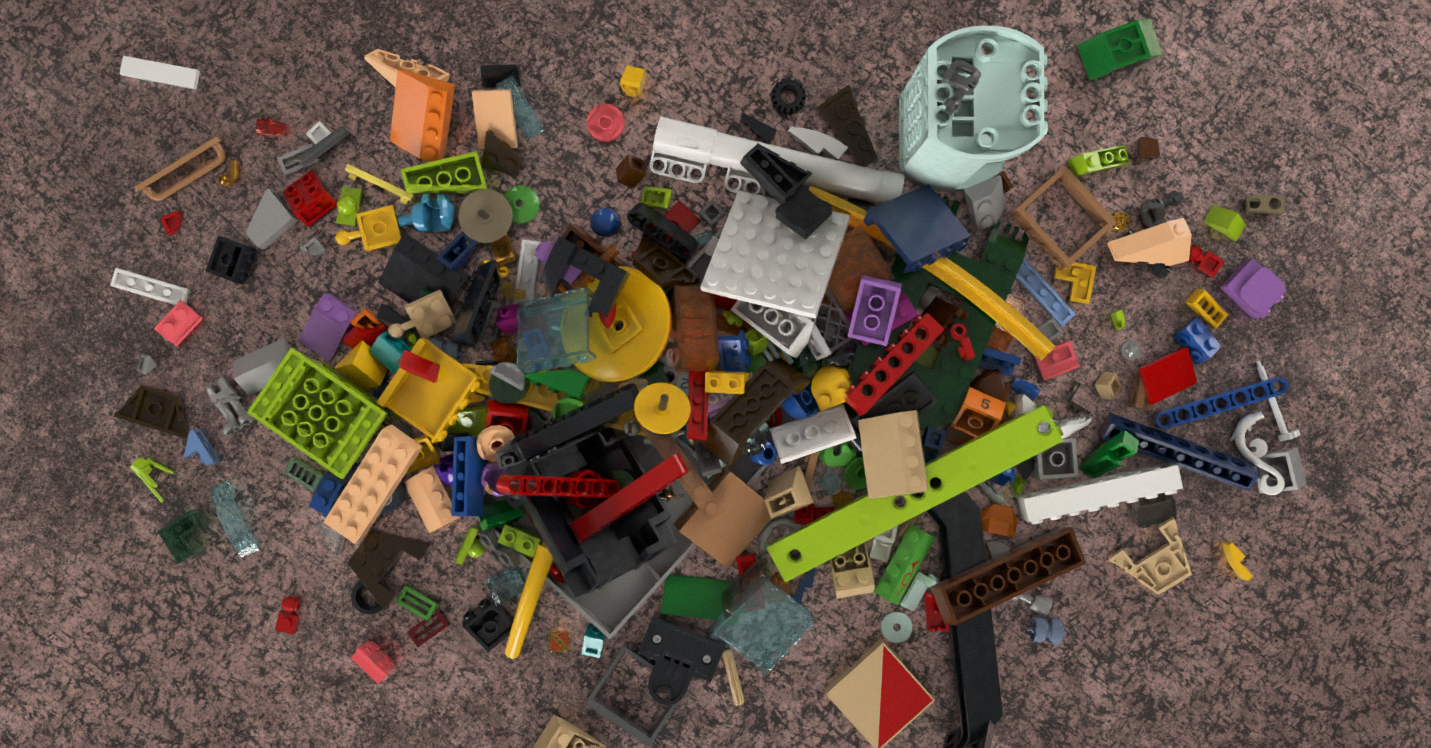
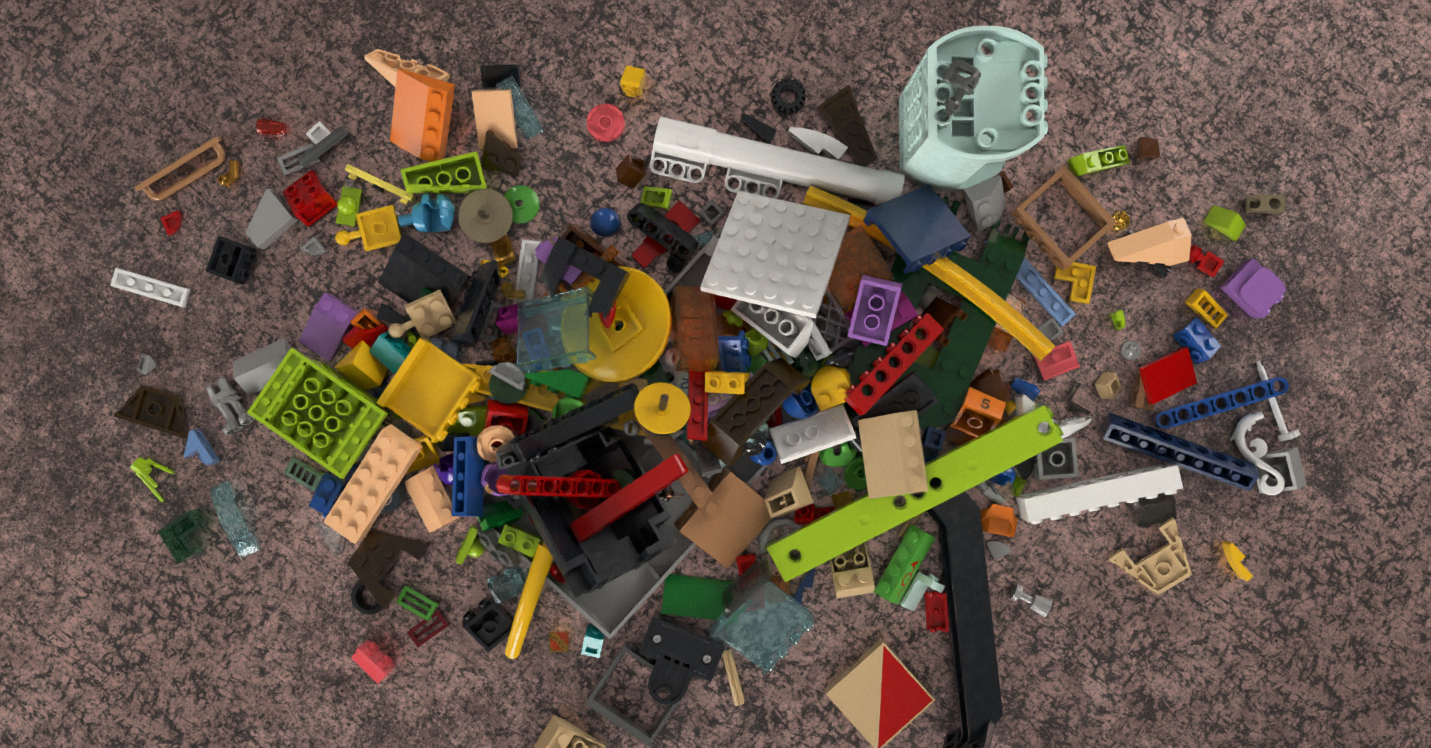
(159, 72): white tile -> none
(178, 323): coral plate -> none
(287, 619): red plate -> none
(419, 366): red slope -> none
(457, 252): dark blue slope -> none
(661, 265): dark brown wing -> none
(774, 173): black wedge -> none
(803, 212): black brick -> none
(882, 545): white slope -> none
(890, 620): light aqua piece -> none
(965, 348): red plate -> none
(999, 360): blue bracket -> none
(1008, 575): reddish brown brick -> none
(1046, 630): sand blue wheel -> none
(1110, 455): green slope -> none
(1119, 48): green slope -> none
(1157, 208): dark grey piece -> none

